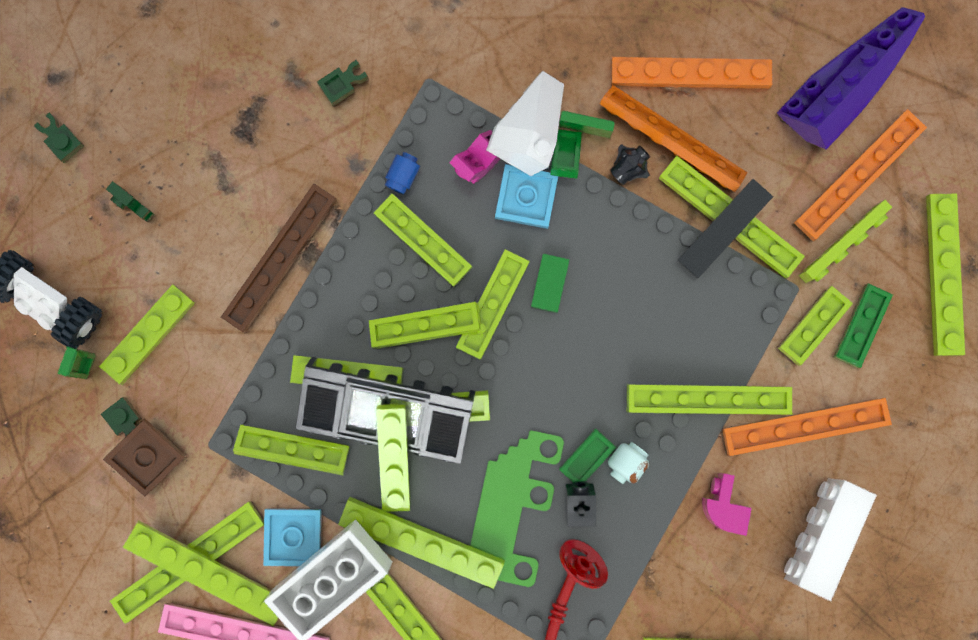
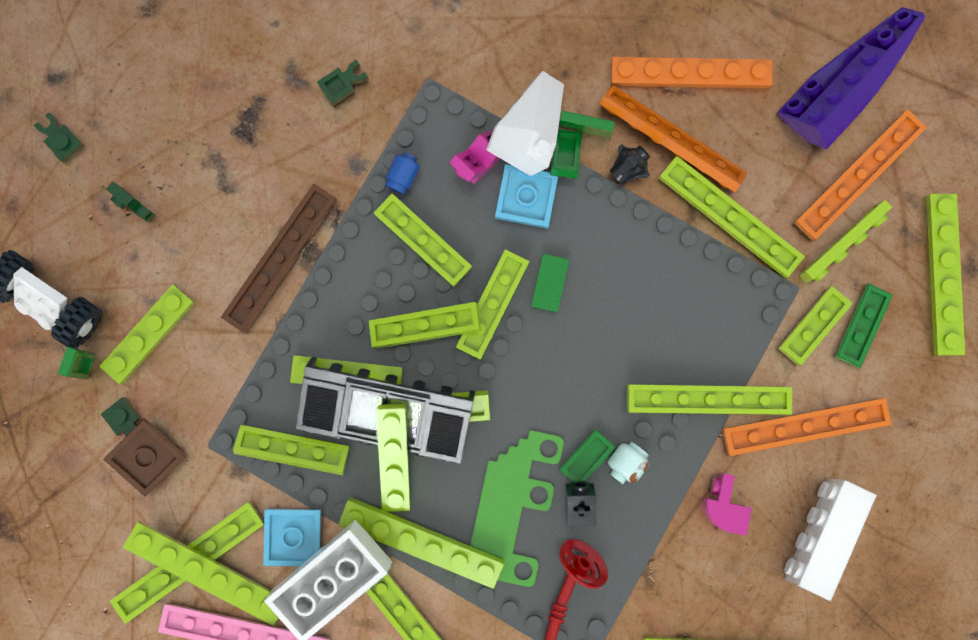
(725, 228): black tile -> none

